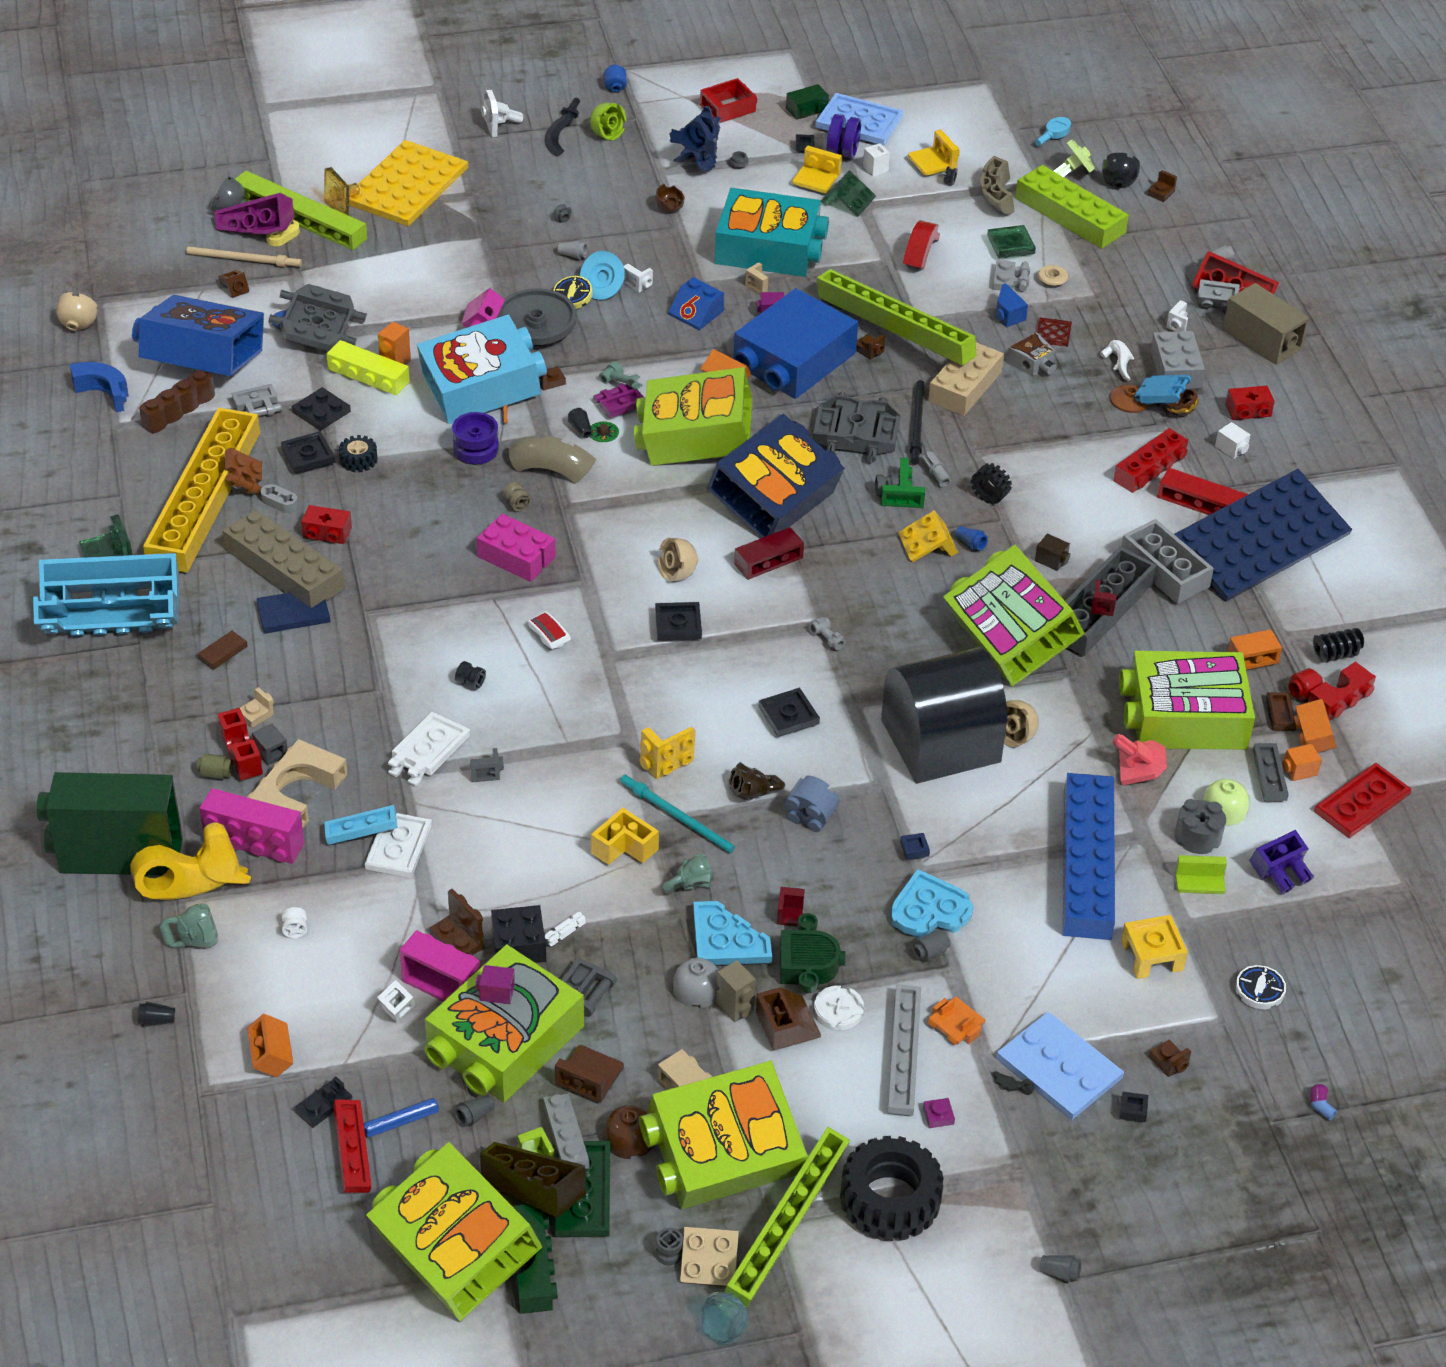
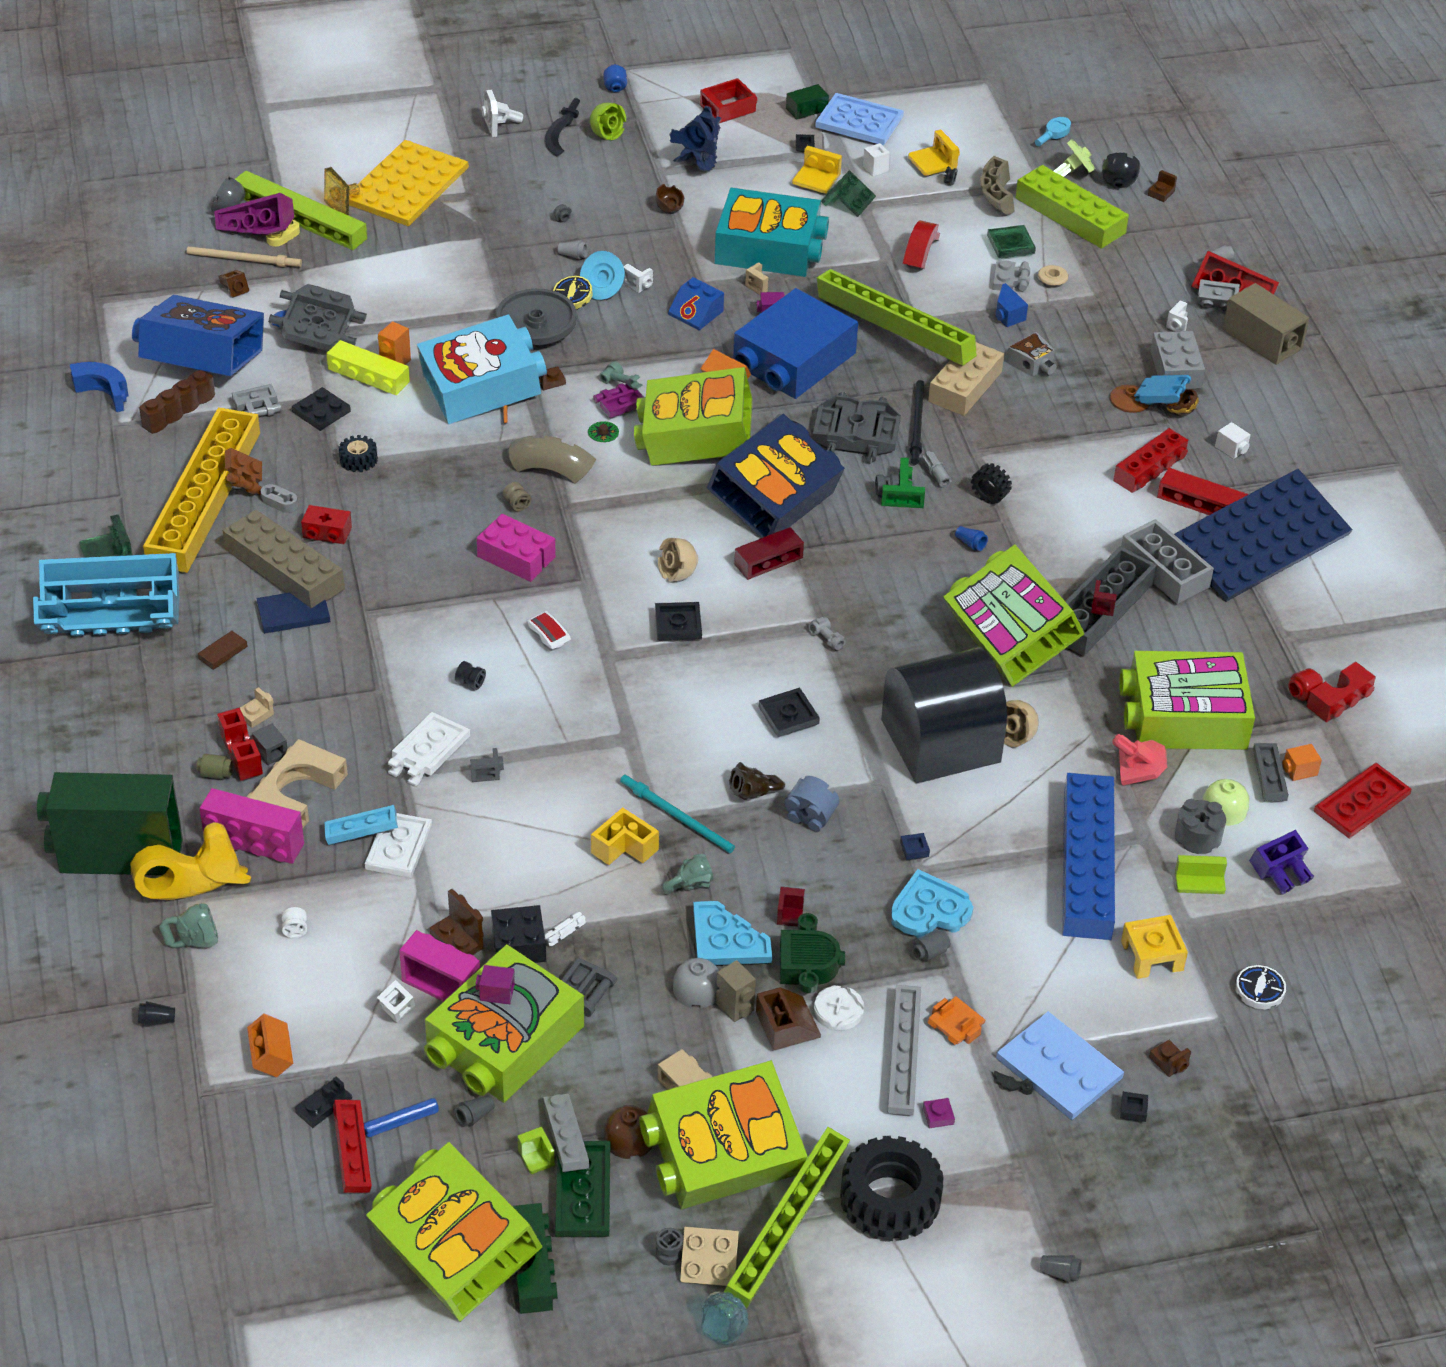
(76, 311): tan cylinder -> none
(308, 452): black plate -> none
(475, 438): dark purple wheel -> none
(482, 308): dark pink torso -> none
(534, 1177): dark brown wedge -> none
(580, 422): black cone -> none
(588, 1073): reddish brown bracket -> none
(667, 755): yellow bracket -> none
(739, 159): dark grey plate -> none
(844, 136): dark purple wheel -> none
(871, 347): reddish brown bracket -> none
(927, 535): yellow bracket -> none
(1052, 552): dark brown brick -> none
(1055, 322): clear red window -> none
(1123, 353): white piece -> none
(1249, 402): red brick -> none
(1258, 648): orange brick -> none
(1281, 711): reddish brown tile -> none
(1315, 726): orange brick -> none
(1318, 1100): arm -> none
(1338, 643): black piece -> none

